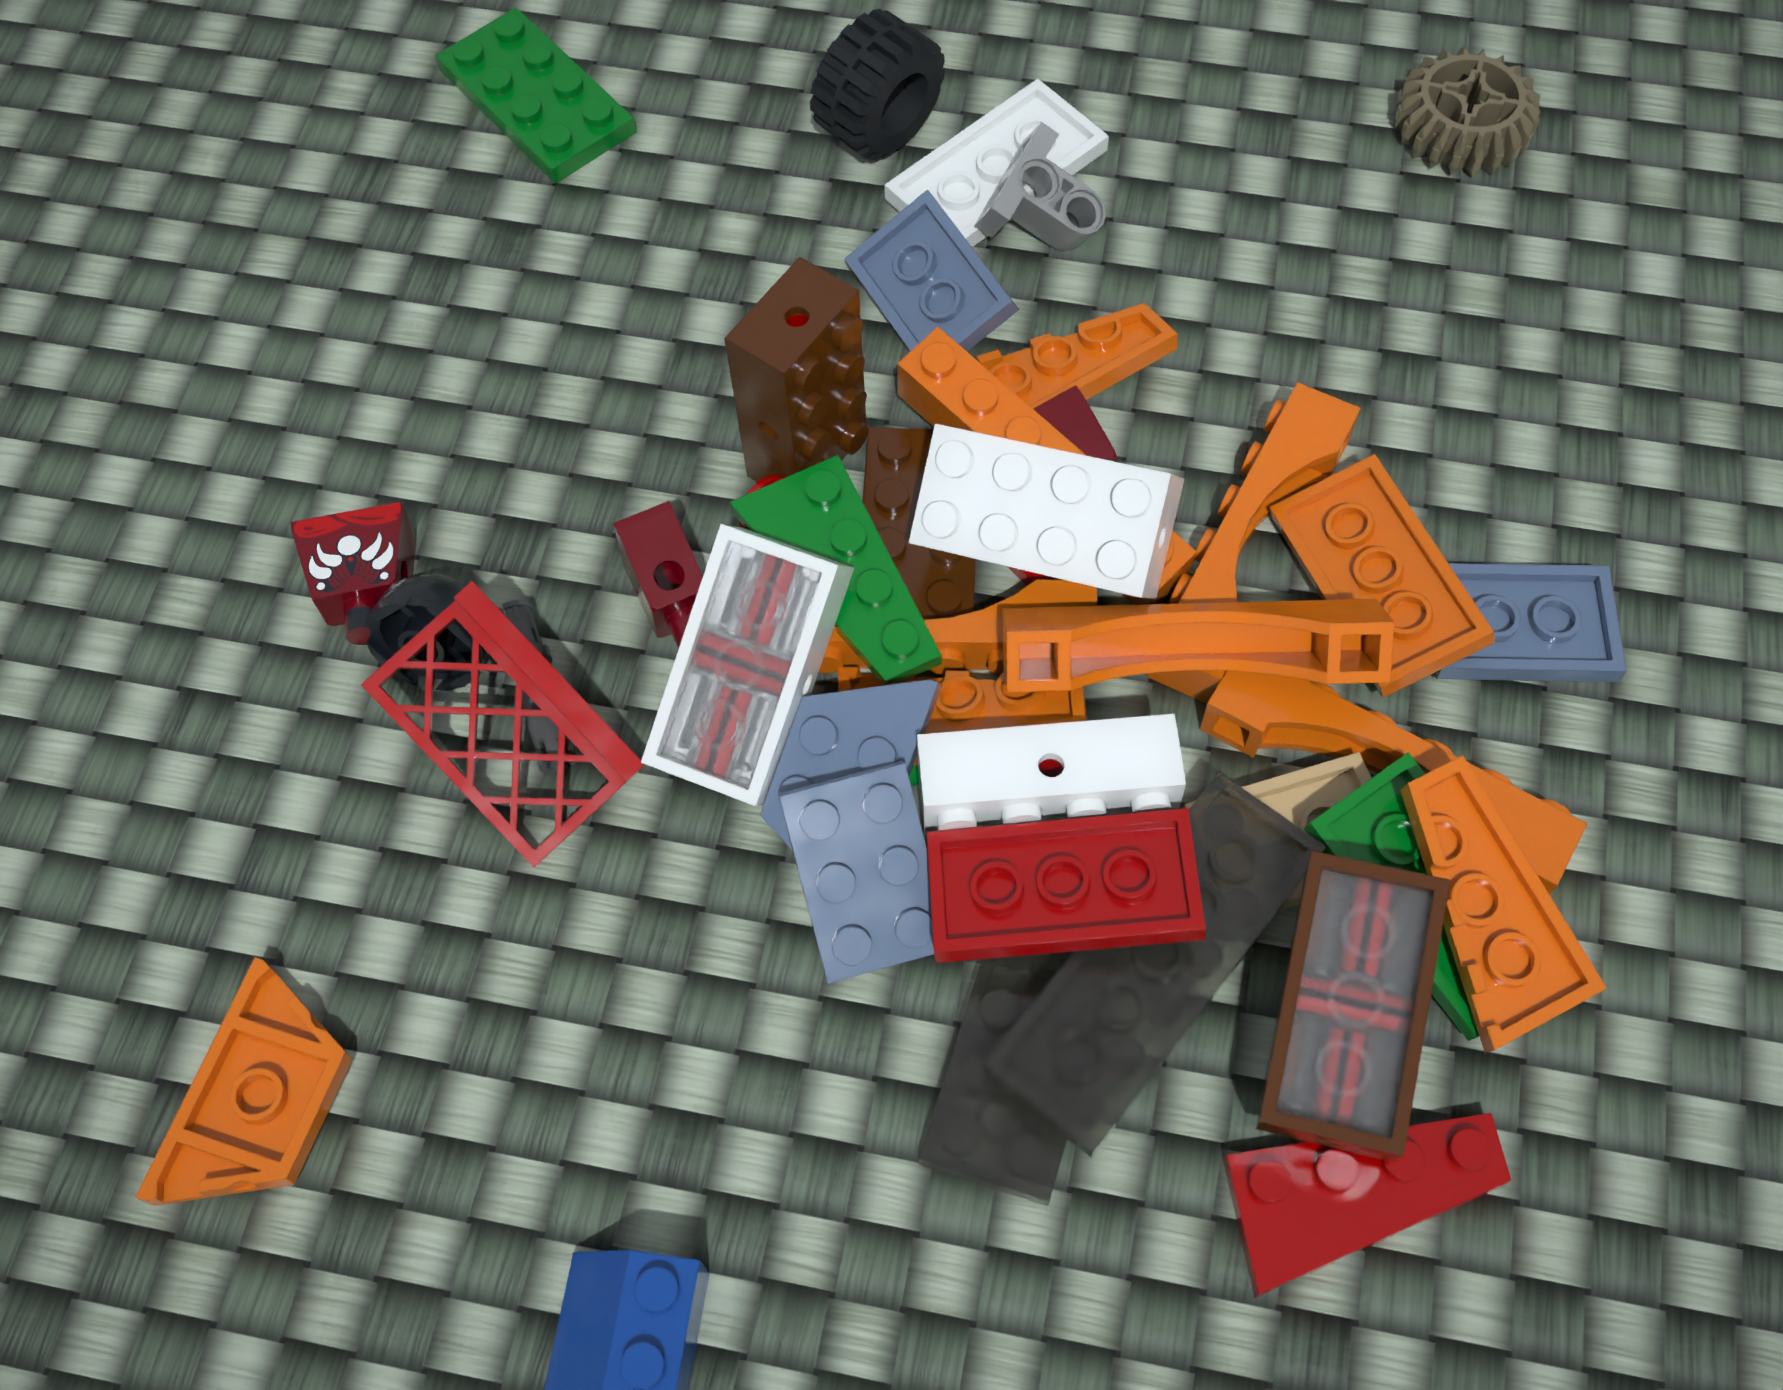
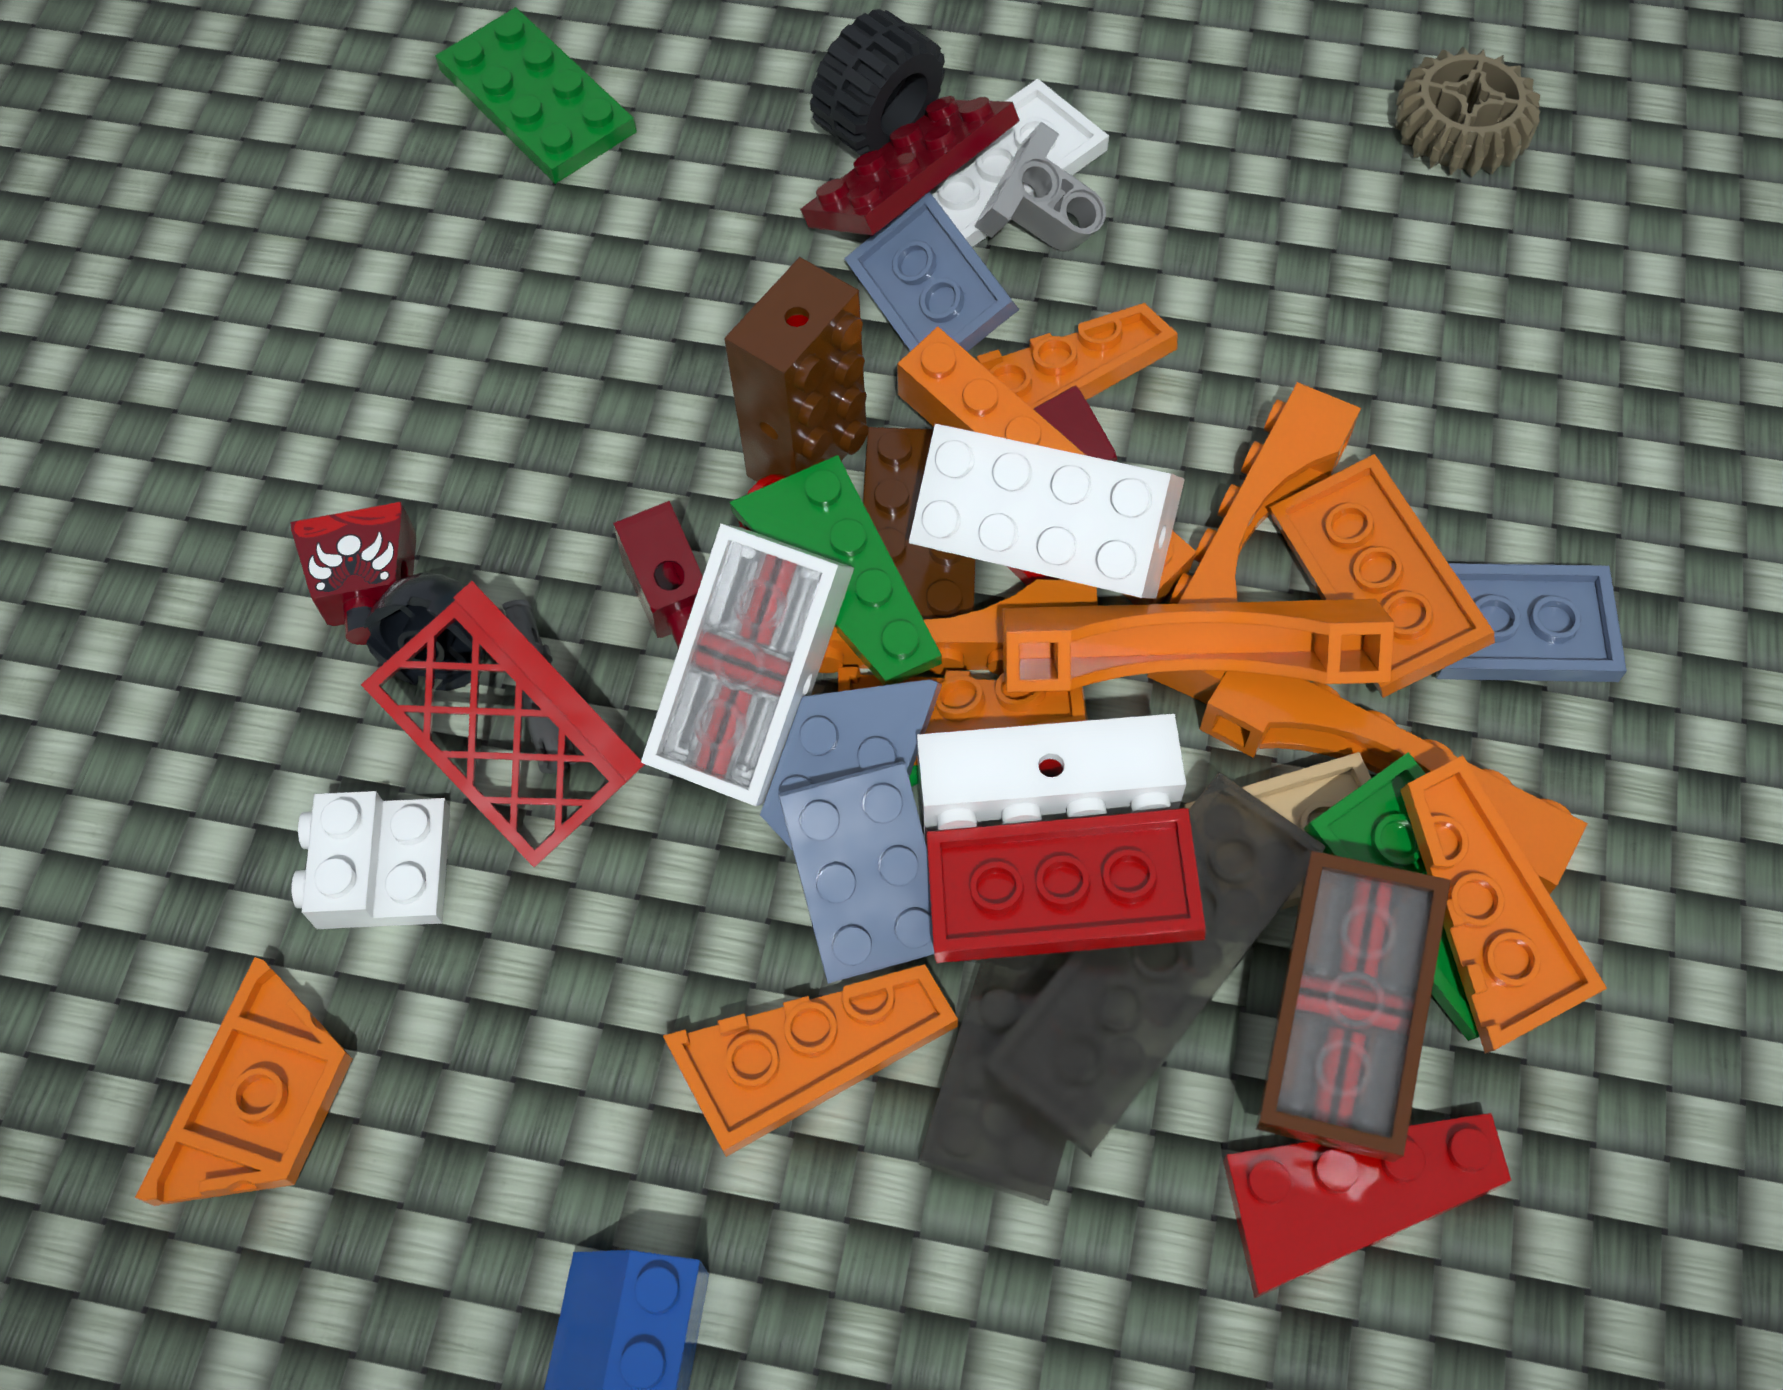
(372, 861): none -> white plate
(787, 1060): none -> orange wing
(909, 165): none -> dark red plate

